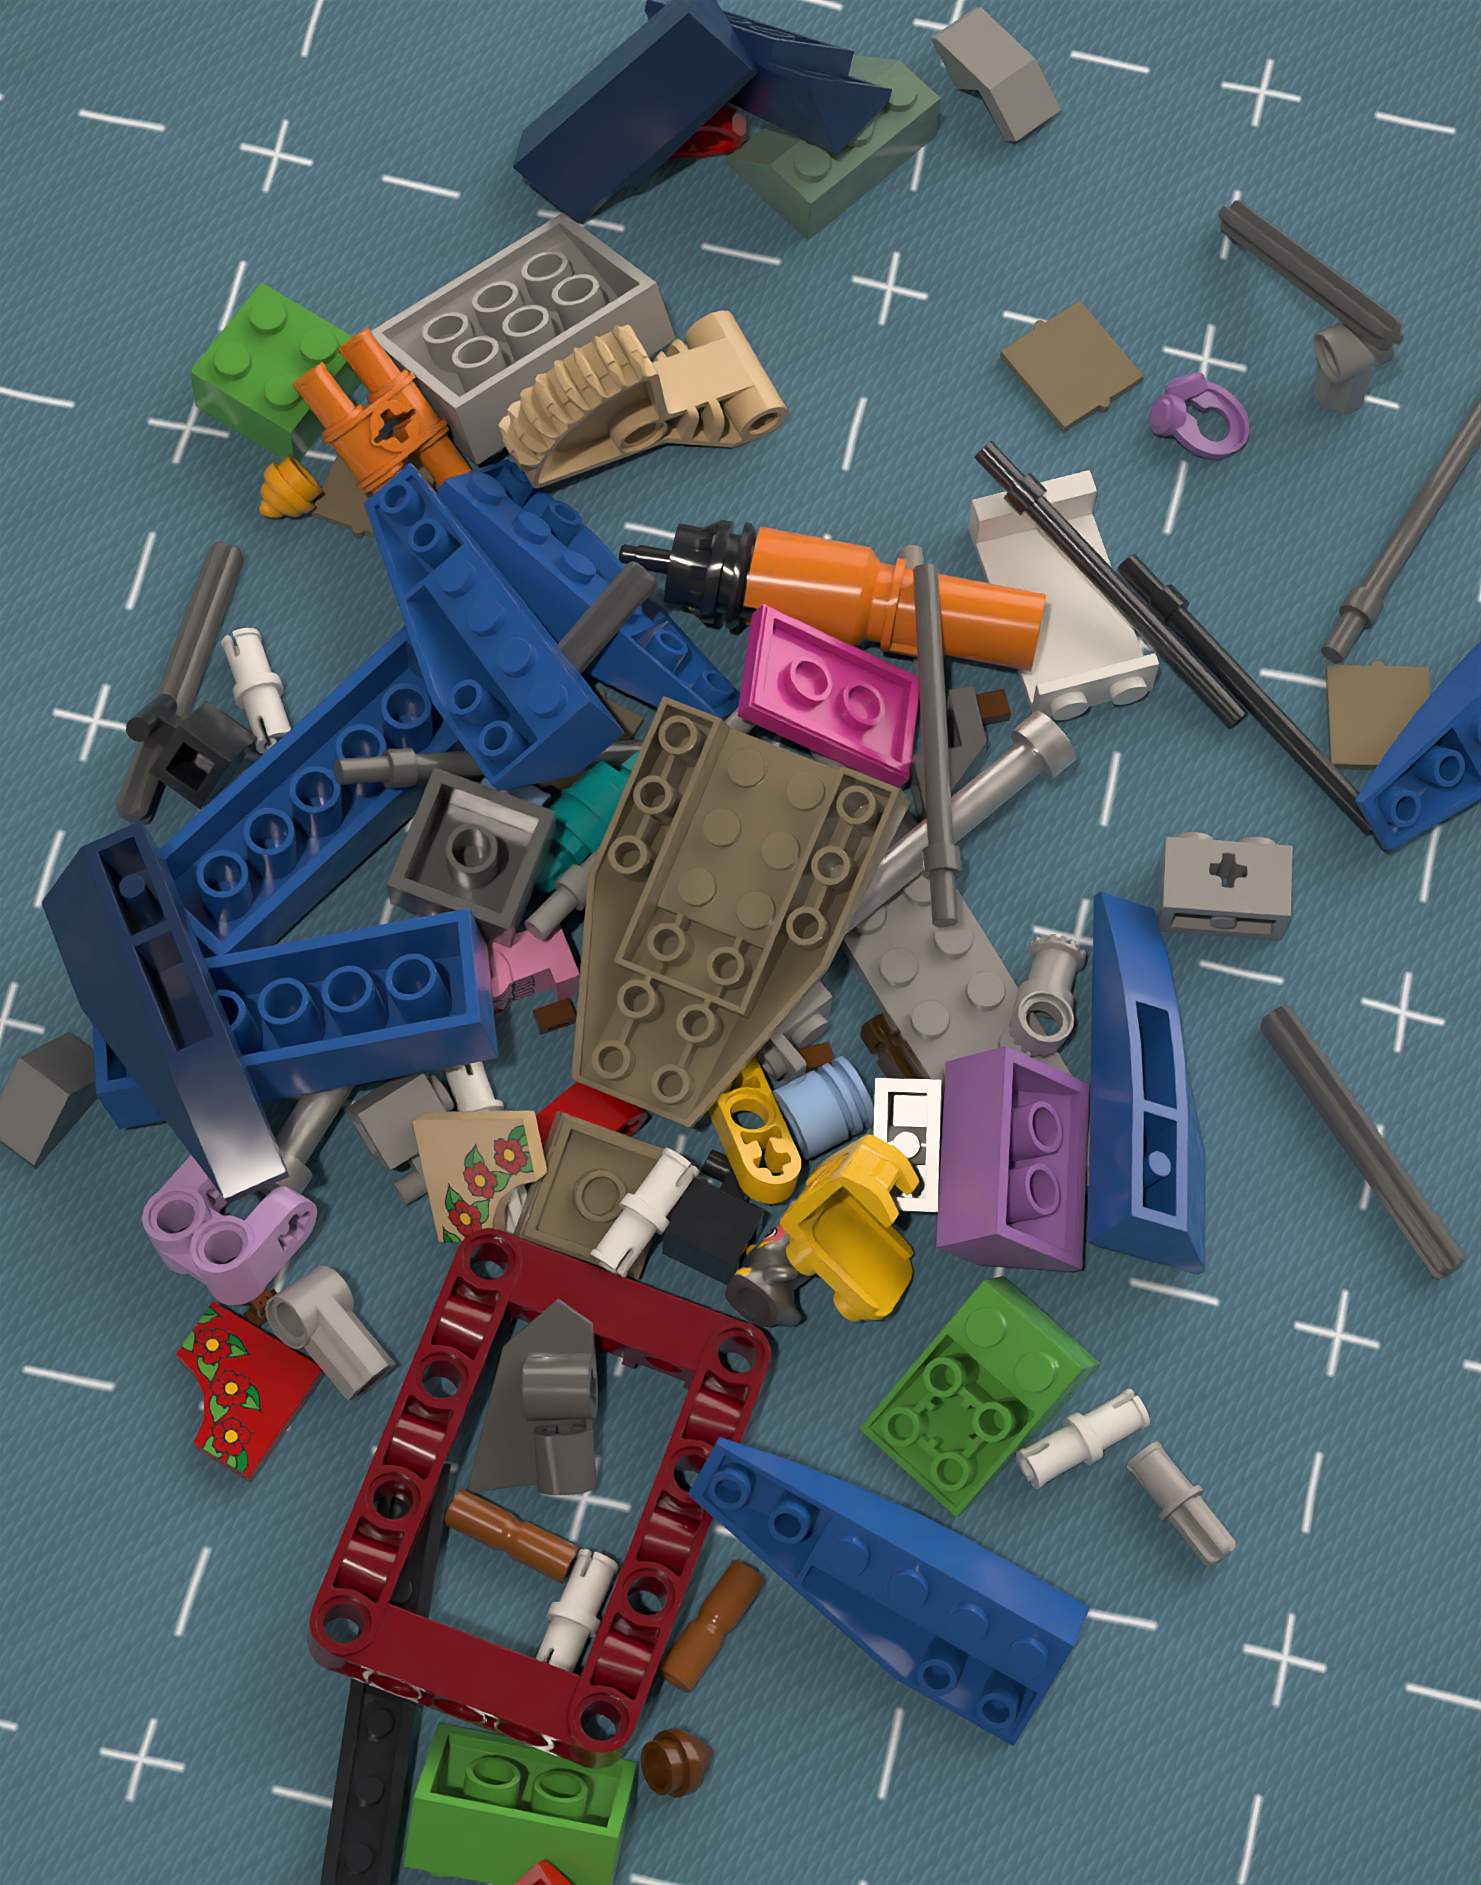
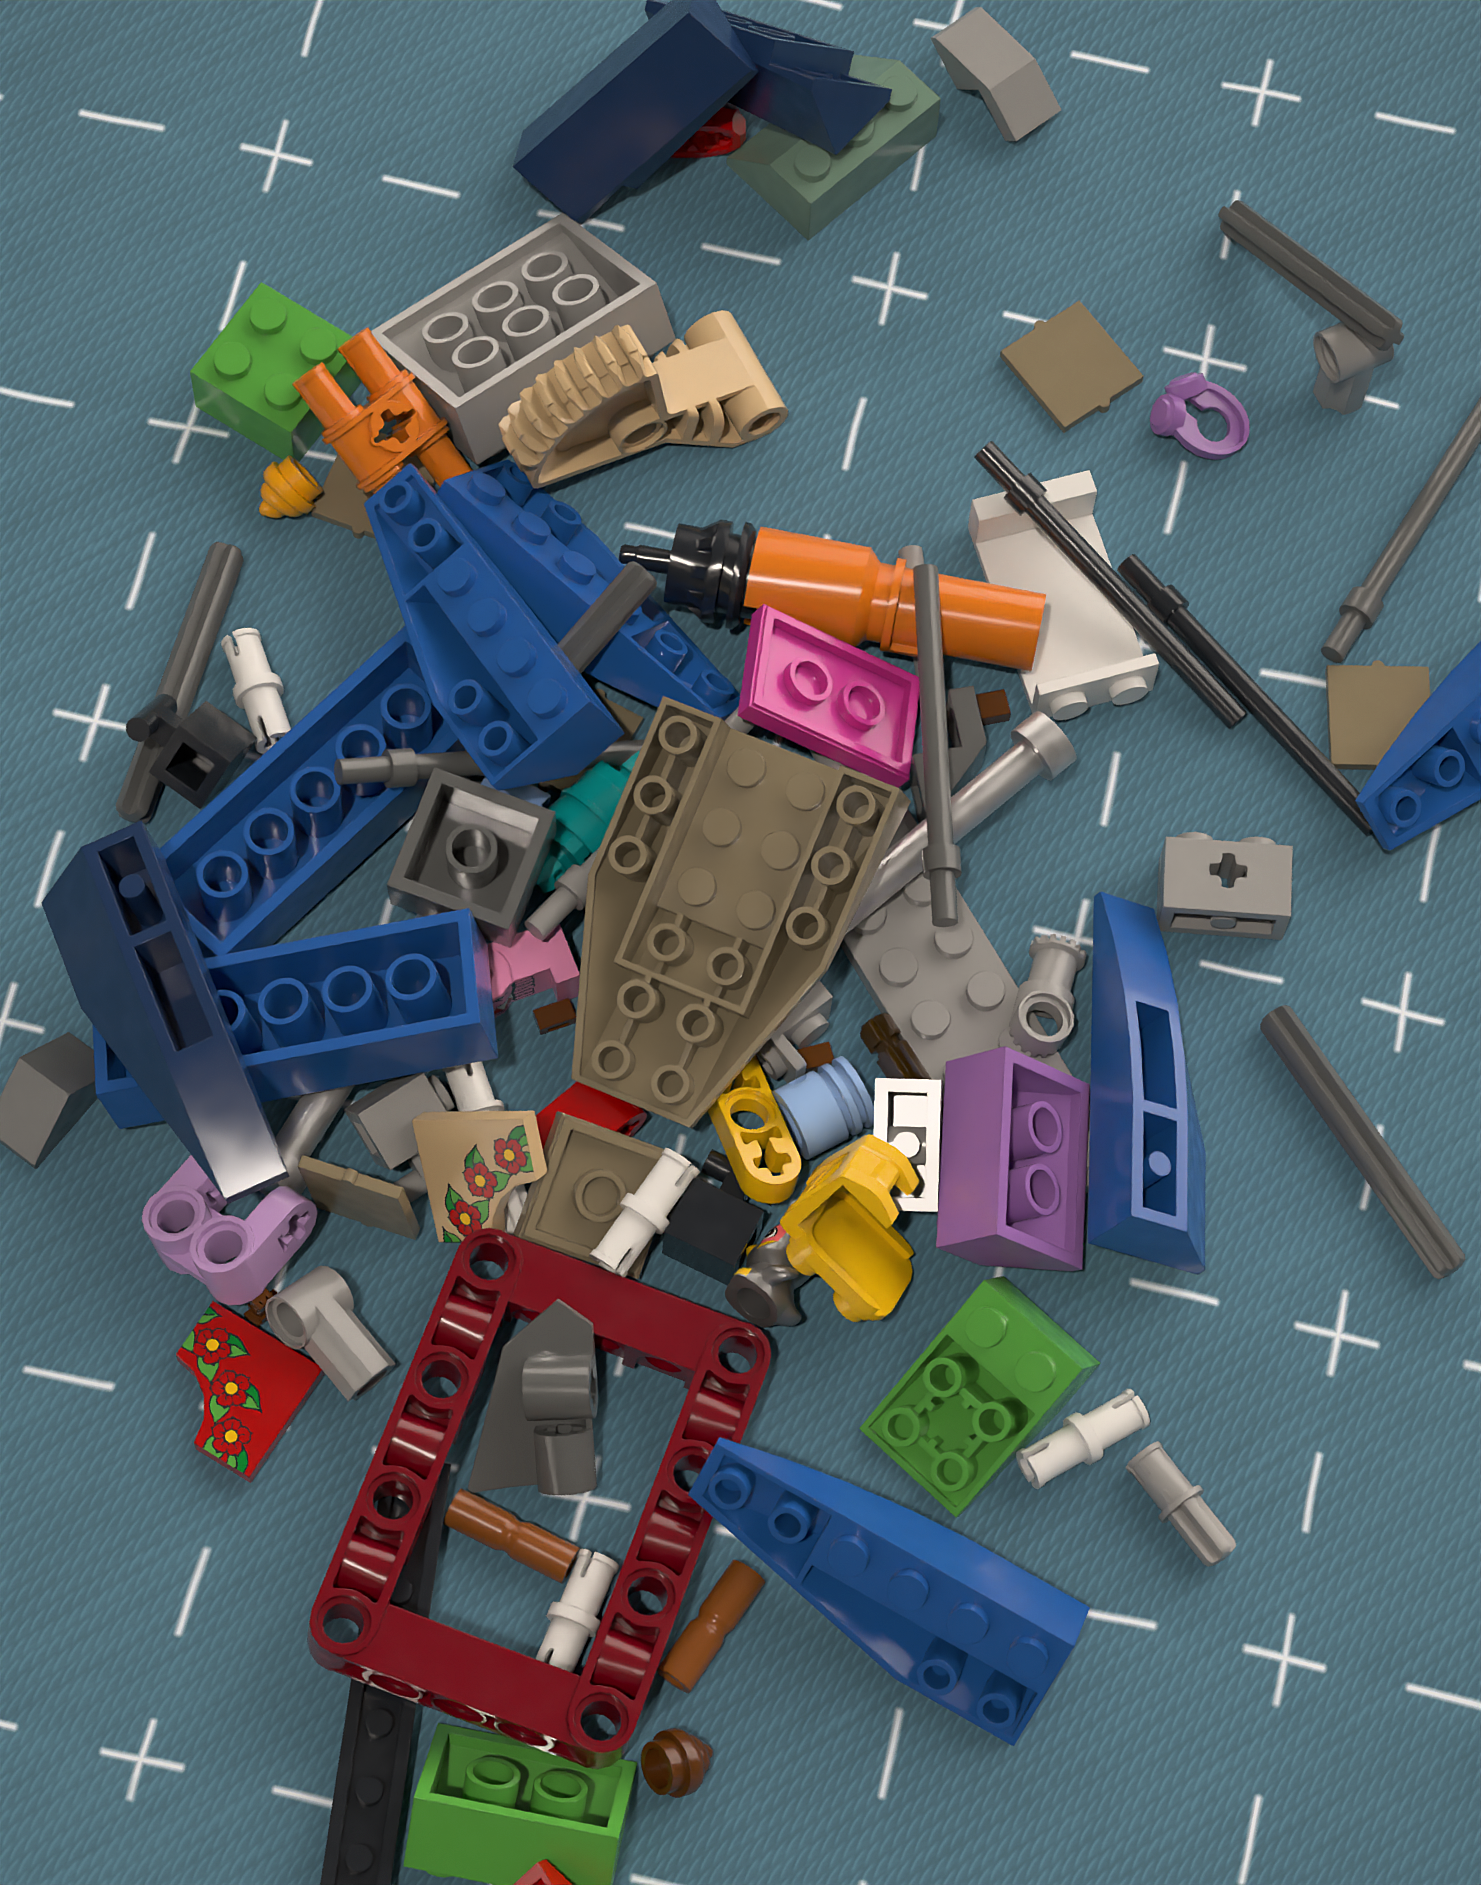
(359, 1197): none -> dark tan piece

